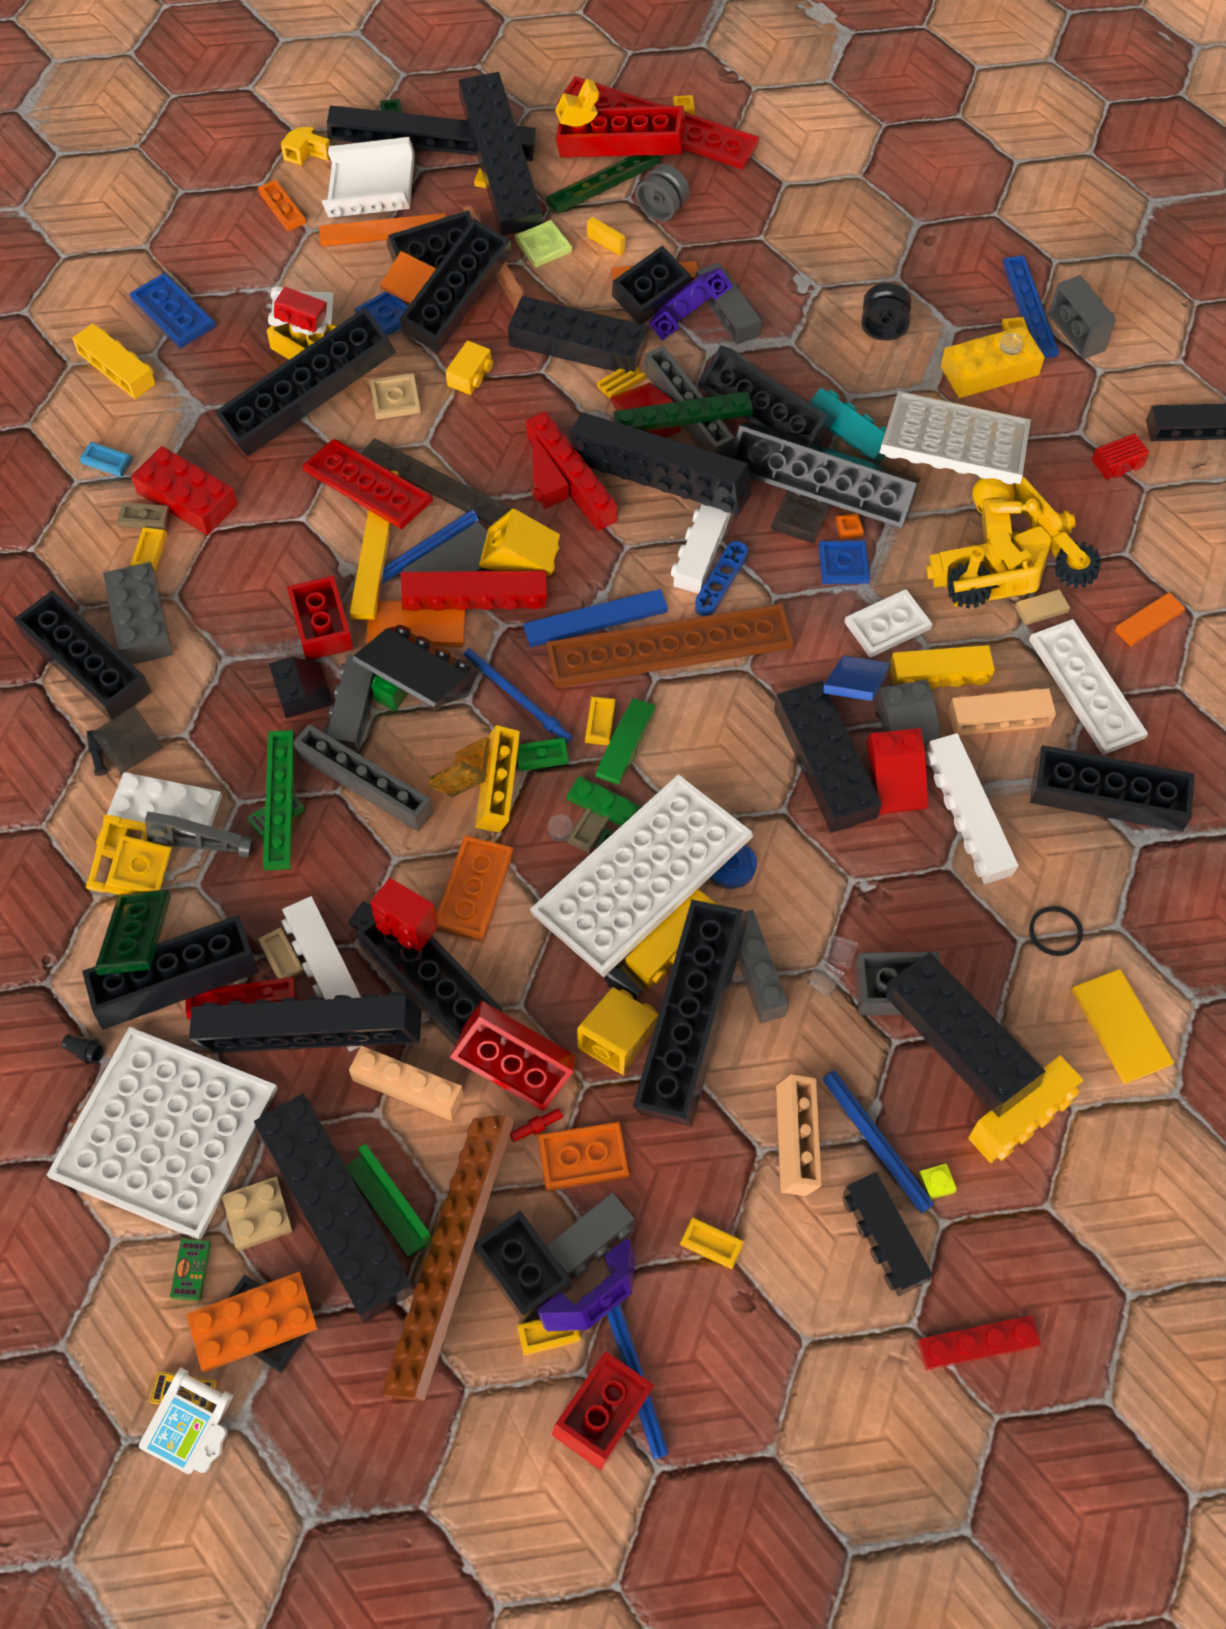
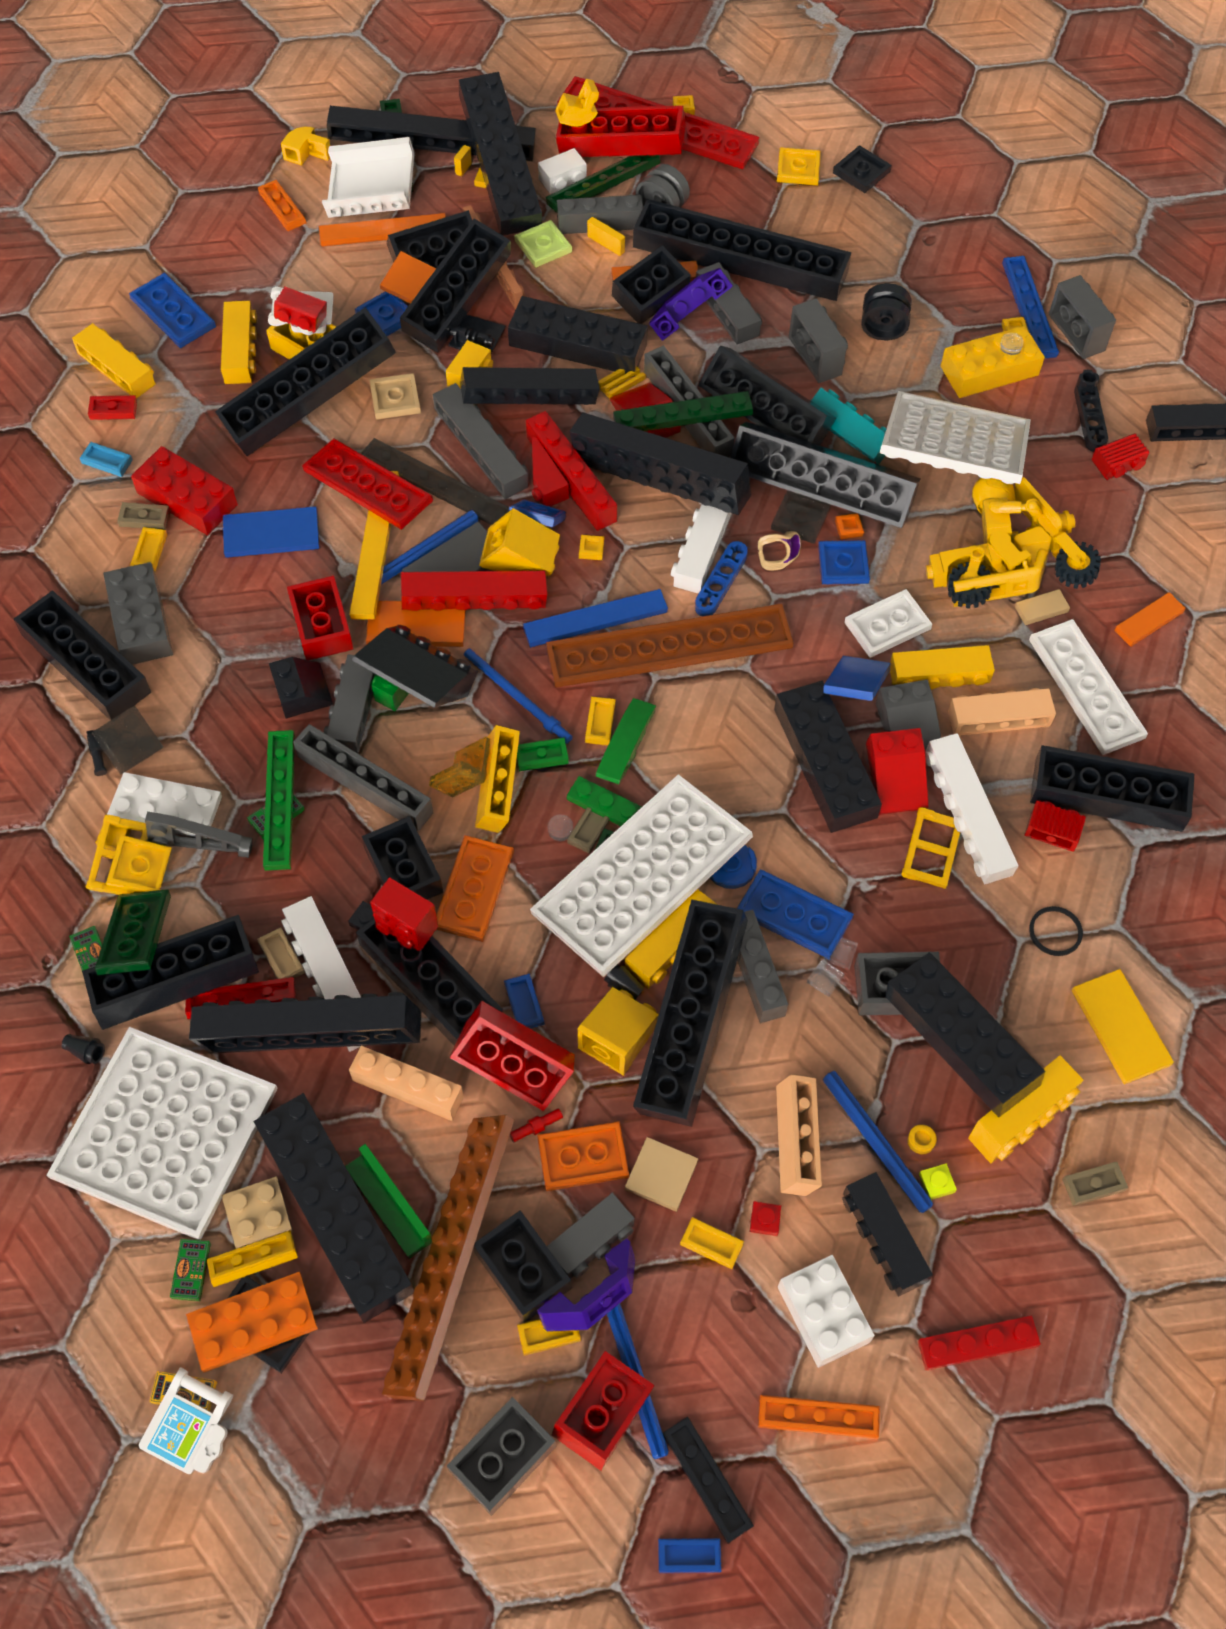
(87, 947): none -> tile
(112, 407): none -> red plate
(238, 342): none -> yellow brick
(252, 1258): none -> yellow tile
(270, 532): none -> blue tile
(401, 855): none -> black brick
(462, 160): none -> yellow tile
(476, 331): none -> black hinge
(481, 441): none -> dark grey brick
(501, 1456): none -> dark grey brick
(524, 1001): none -> blue tile
(529, 386): none -> black brick
(541, 513): none -> blue tile
(562, 170): none -> white brick
(591, 547): none -> yellow tile
(614, 211): none -> dark grey brick
(661, 1174): none -> tan tile
(689, 1555): none -> blue tile
(707, 1480): none -> black tile
(742, 249): none -> black brick
(765, 1218): none -> red plate
(792, 544): none -> tan piece
(796, 913): none -> blue tile
(798, 166): none -> yellow tile
(817, 340): none -> dark grey brick
(818, 1416): none -> orange tile
(825, 1311): none -> white brick
(862, 169): none -> black plate
(915, 842): none -> yellow window
(922, 1139): none -> yellow tile
(1055, 825): none -> red brick
(1088, 383): none -> black beam
(1095, 1183): none -> dark tan plate

